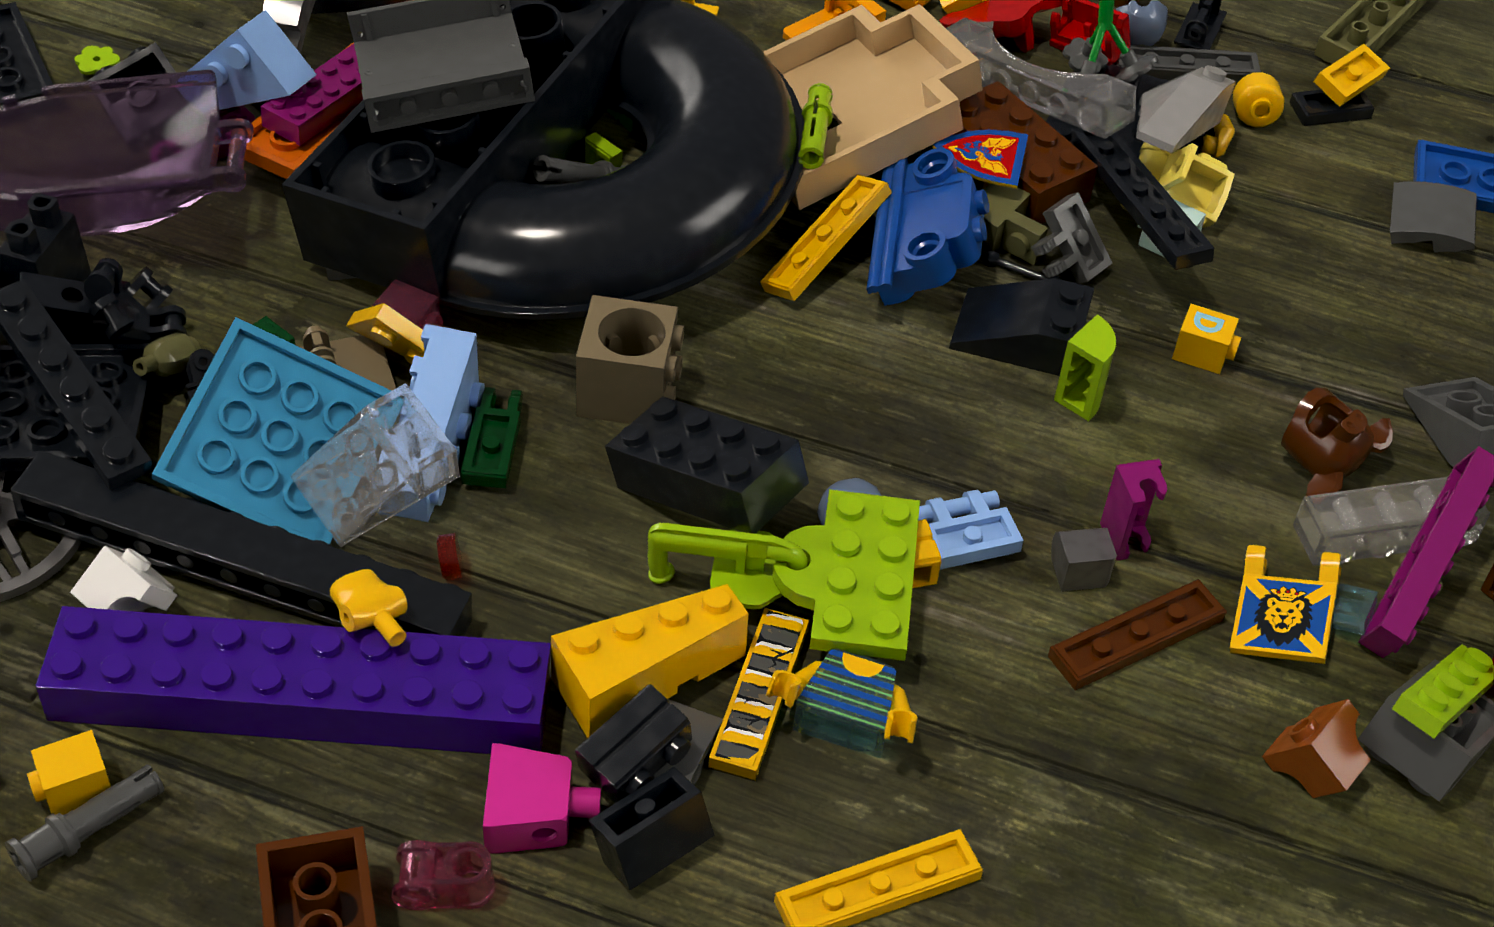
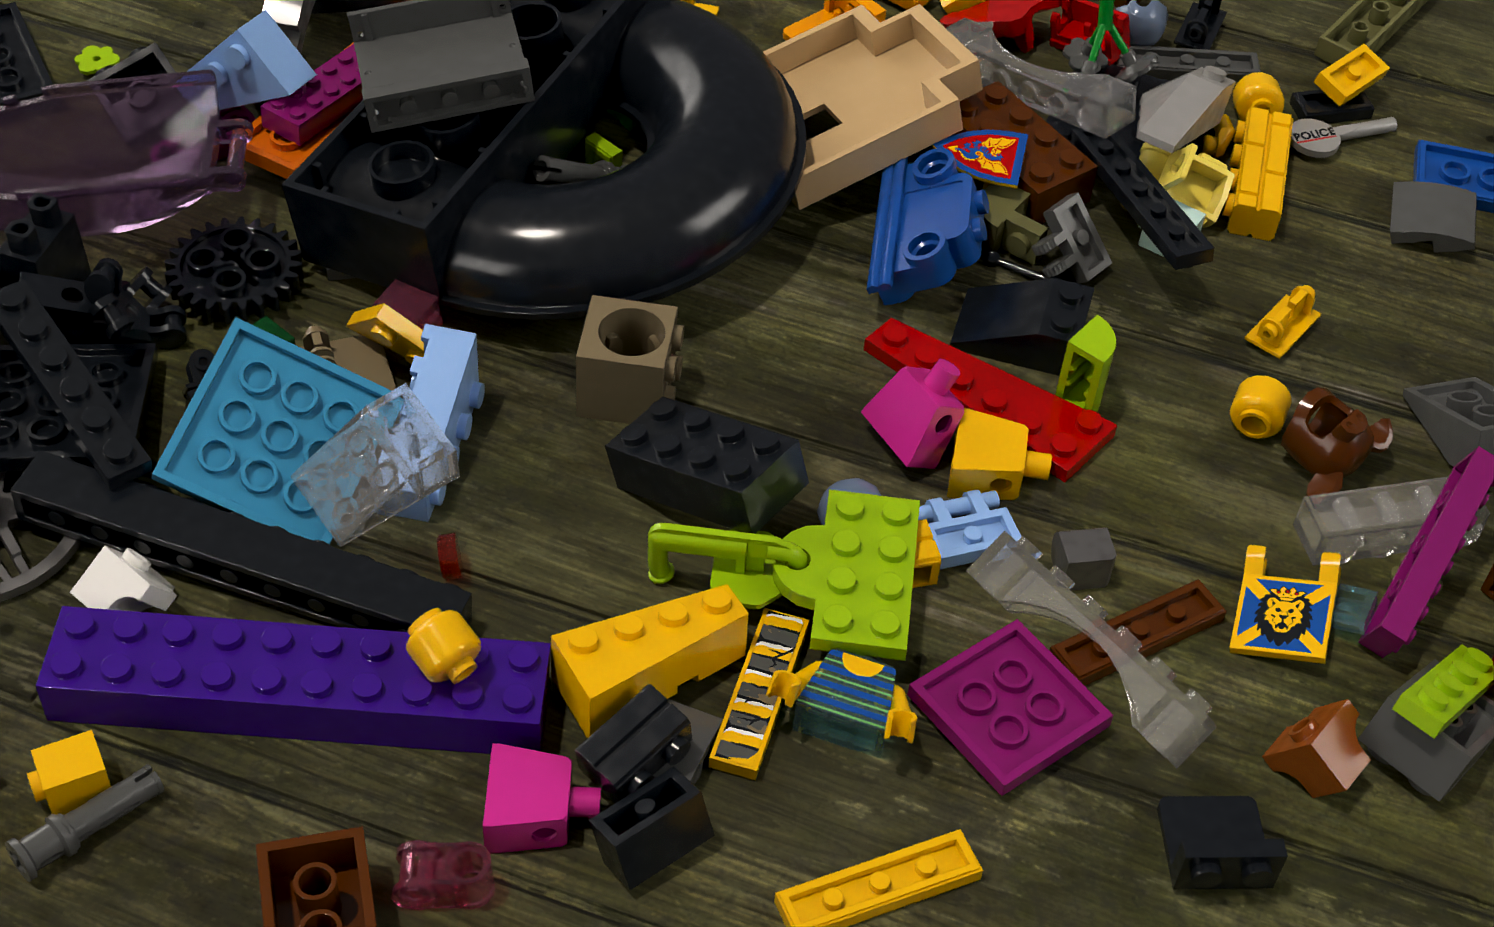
(166, 356): olive plant -> none
(234, 270): none -> black gear
(368, 602): yellow piece -> none
(443, 646): none -> yellow head
(492, 441): dark green hinge -> none
(817, 117): lime pin -> none
(825, 237): yellow tile -> none
(917, 413): none -> dark pink torso
(993, 456): none -> yellow torso
(1009, 706): none -> magenta plate
(1053, 423): none -> red wing
(1130, 503): magenta hinge -> none
(1158, 708): none -> clear arch
(1207, 339): yellow brick -> none
(1218, 843): none -> black bracket
(1259, 173): none -> yellow brick
(1260, 406): none -> yellow head
(1285, 322): none -> yellow hinge
(1322, 140): none -> light grey piece

